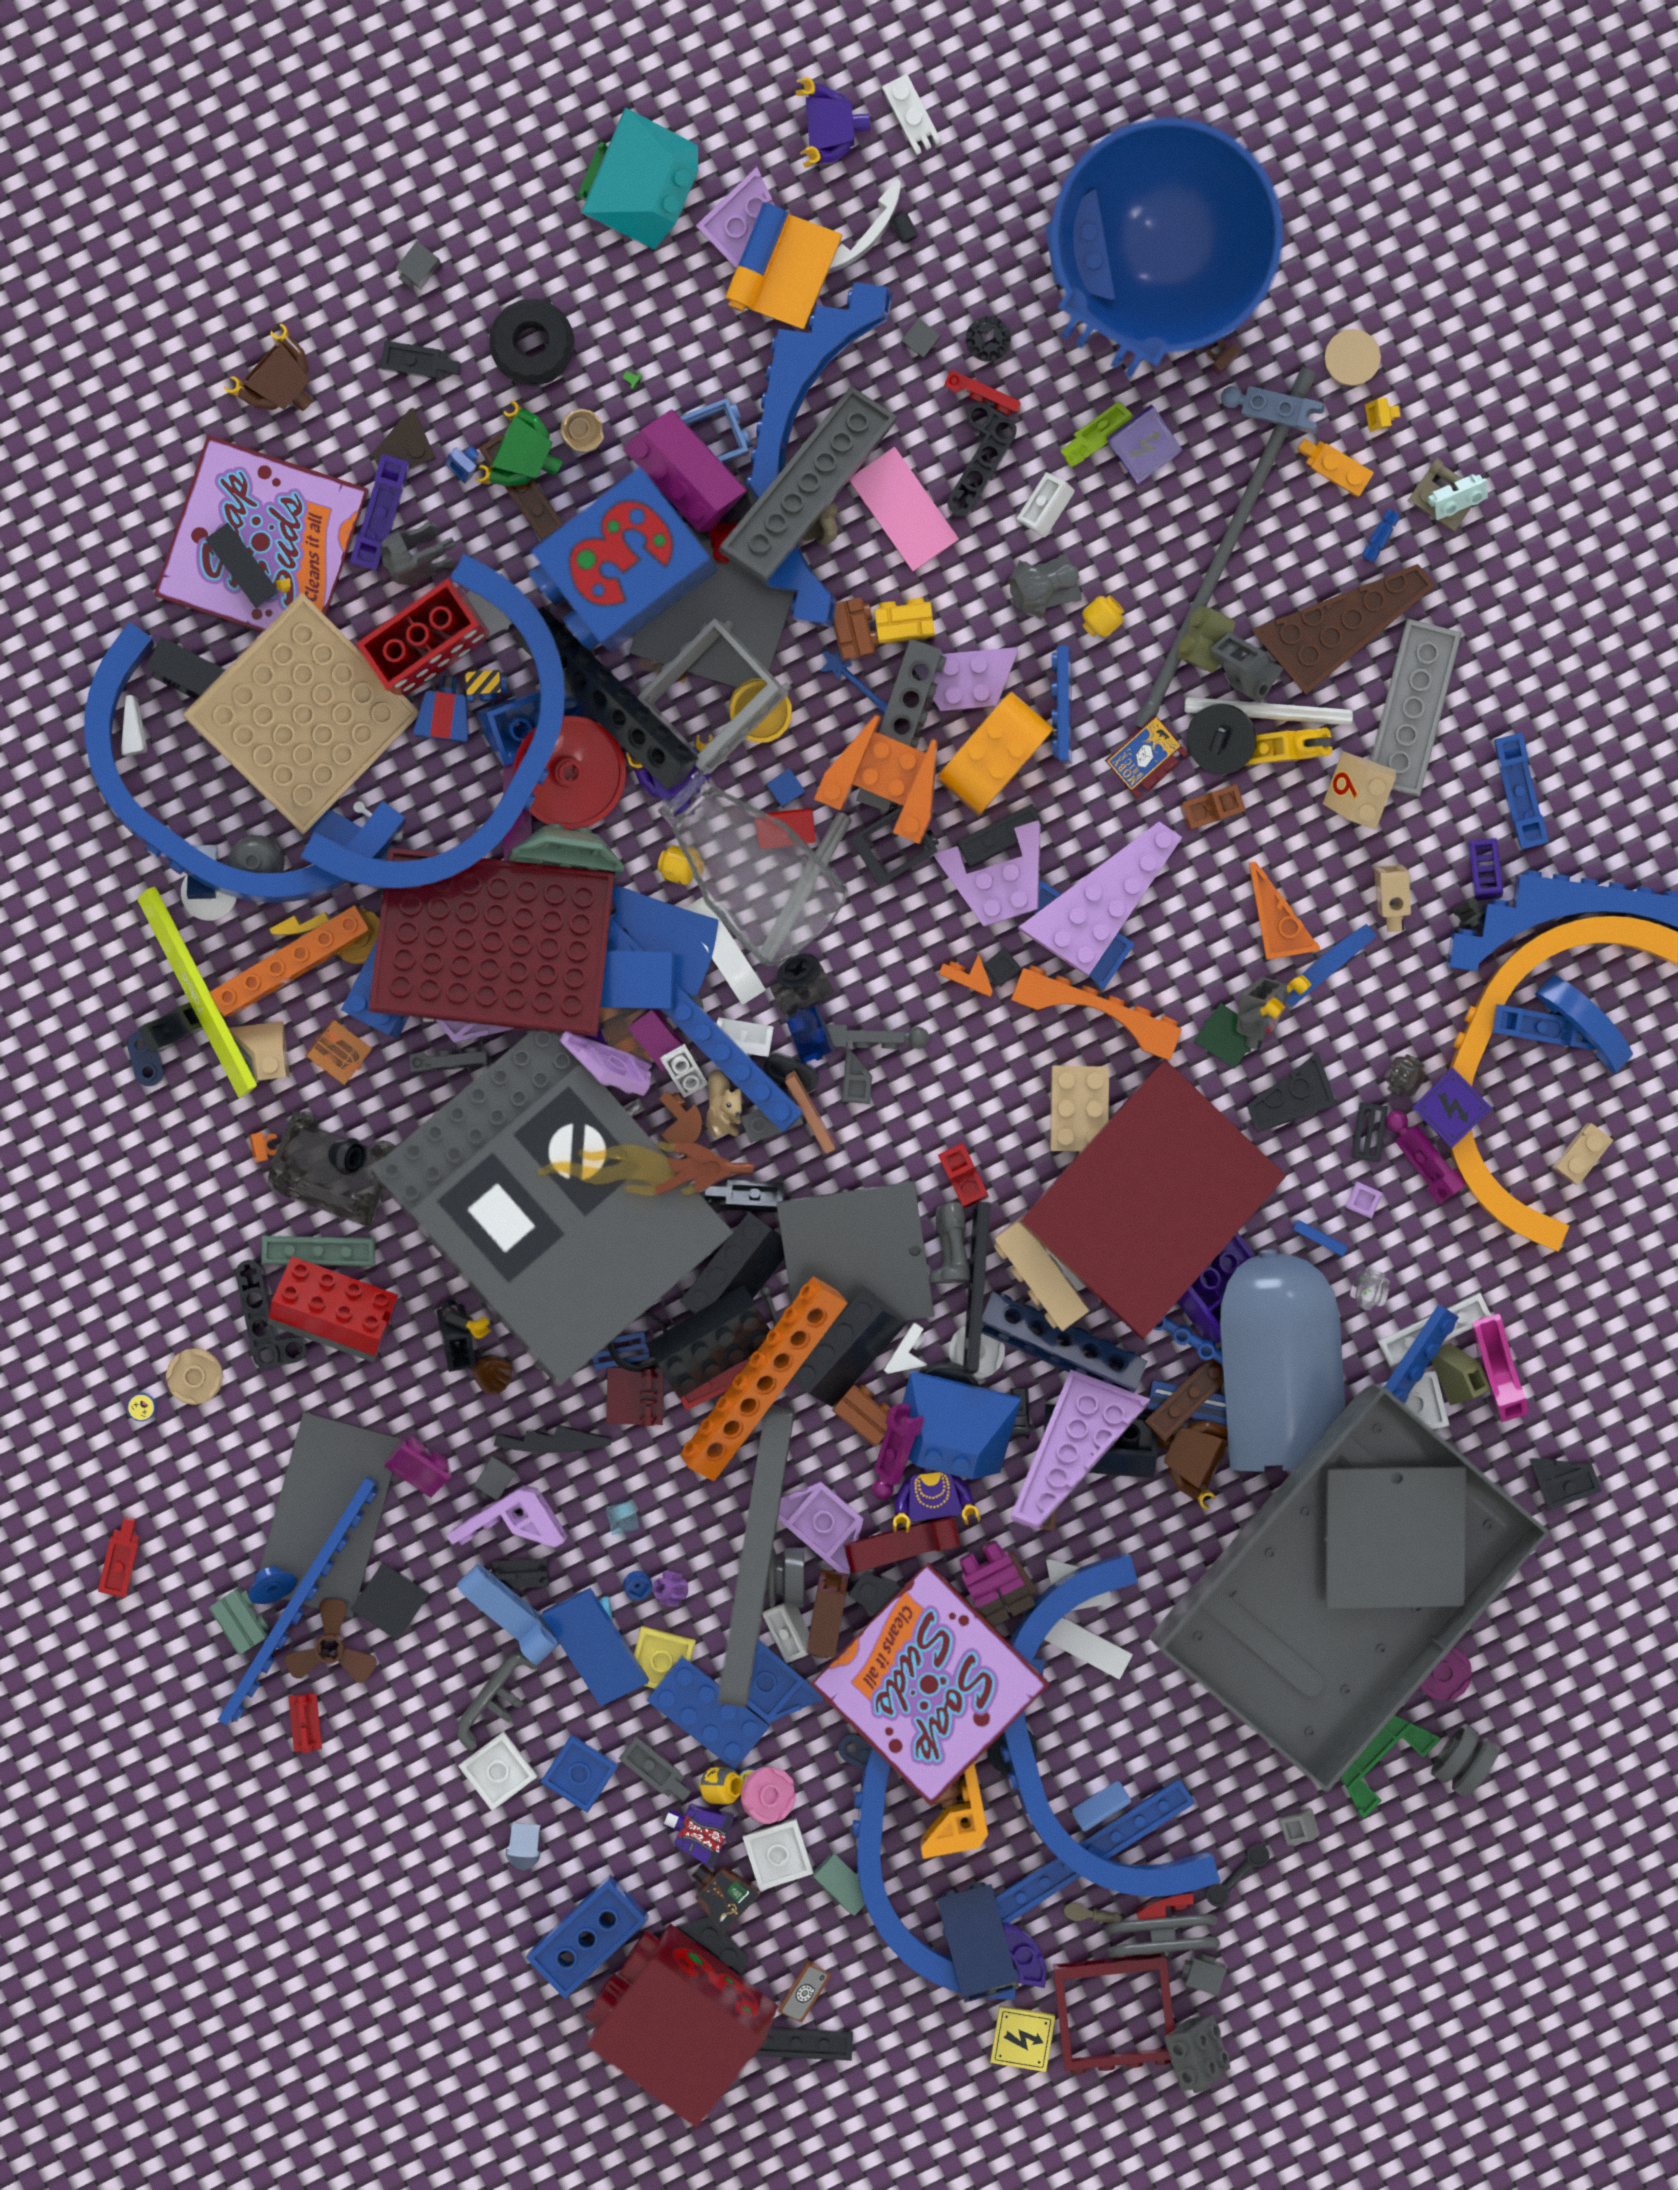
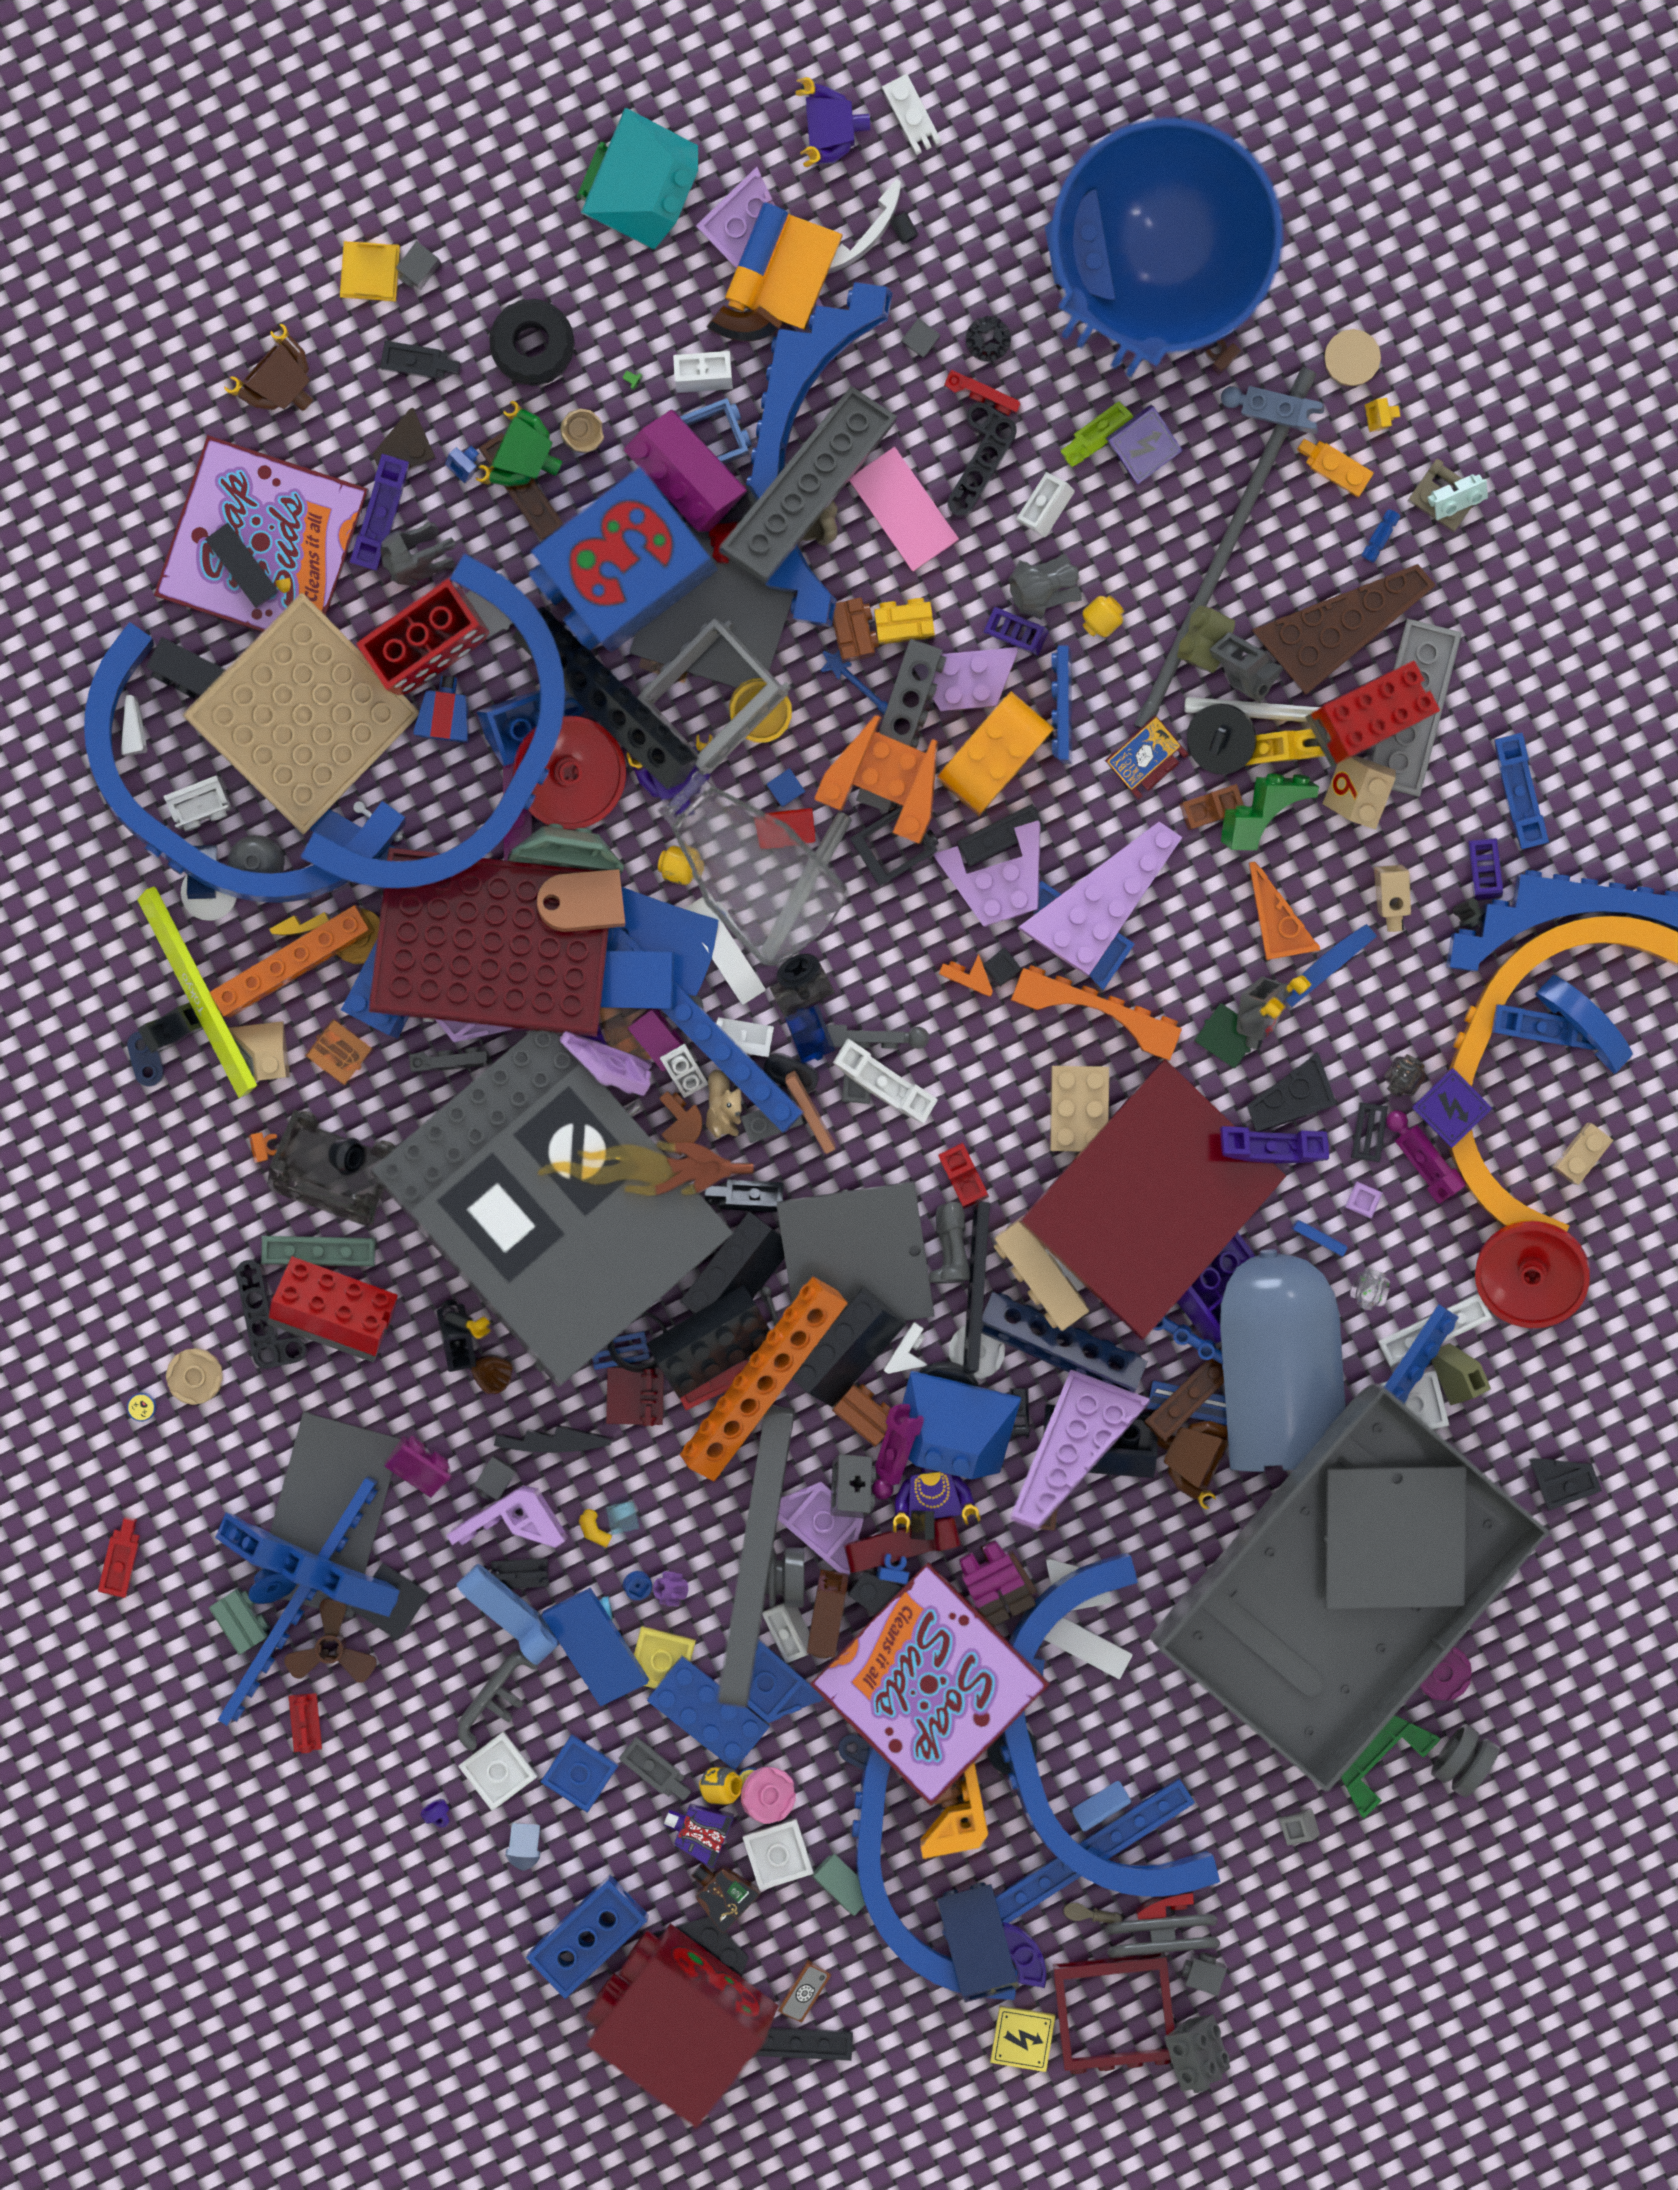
(198, 803): none -> white hinge
(306, 1568): none -> blue arch
(369, 271): none -> yellow piece
(434, 1811): none -> dark purple tile
(485, 685): brick -> none
(585, 901): none -> nougat tile
(590, 1529): none -> yellow arm
(703, 372): none -> white hinge
(744, 325): none -> reddish brown tile
(843, 1498): none -> dark grey brick
(883, 1082): none -> white slope
(893, 1573): none -> blue tile
(922, 1525): none -> black tile
(1038, 640): none -> dark purple slope
(1218, 1893): black bar -> none
(1272, 793): none -> green arch
(1274, 1147): none -> dark purple slope
(1372, 713): none -> red piece
(1499, 1367): dark pink arch -> none
(1532, 1274): none -> red dish

